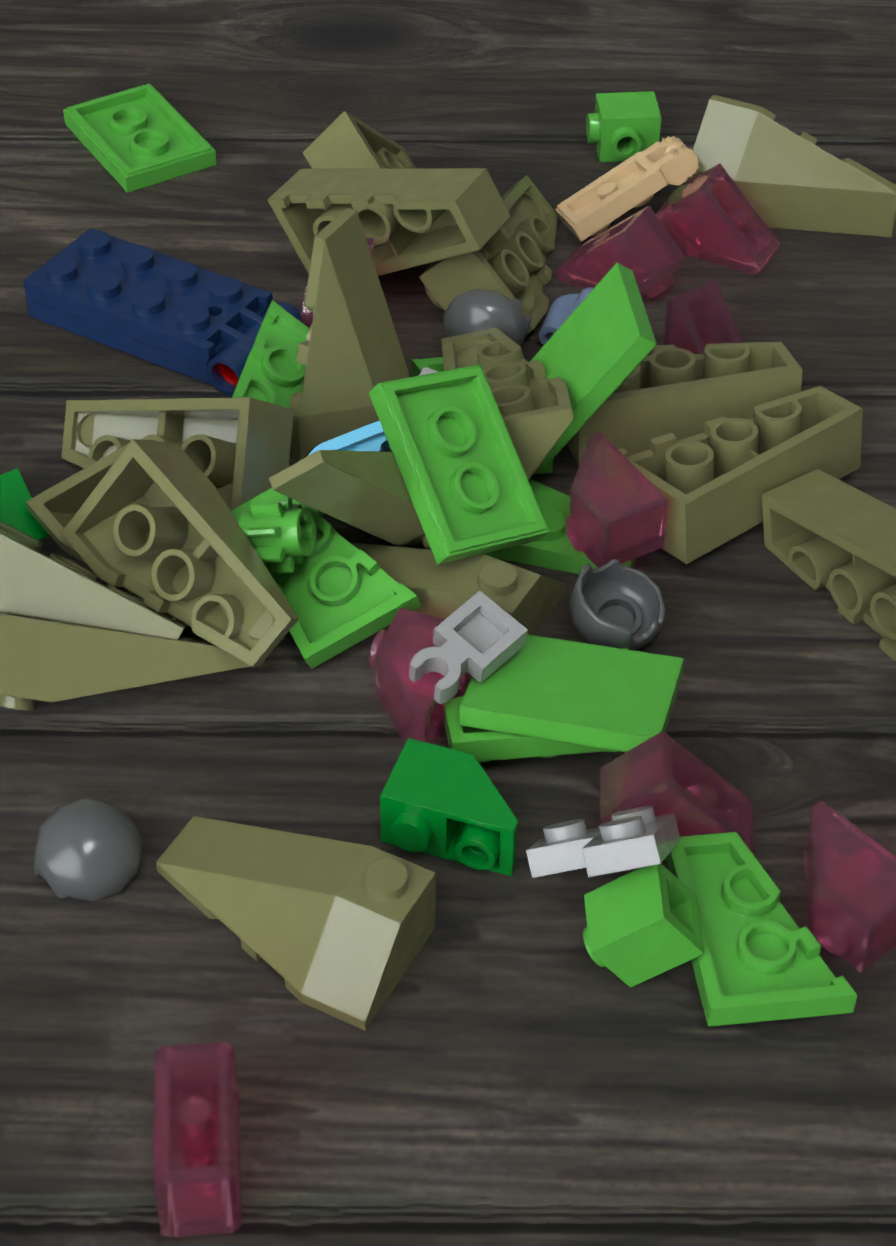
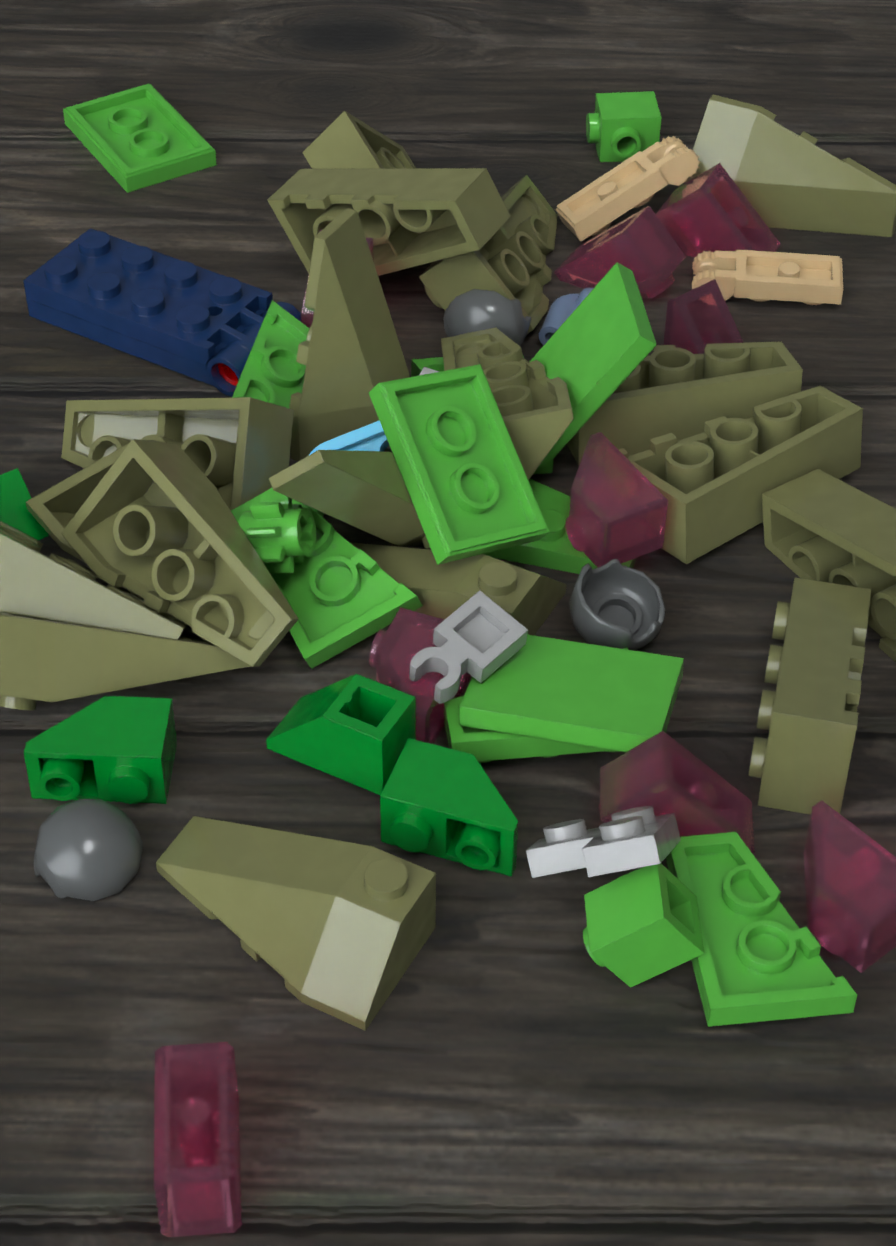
(106, 752): none -> green slope
(349, 731): none -> green slope
(772, 275): none -> tan hinge
(815, 699): none -> olive wedge

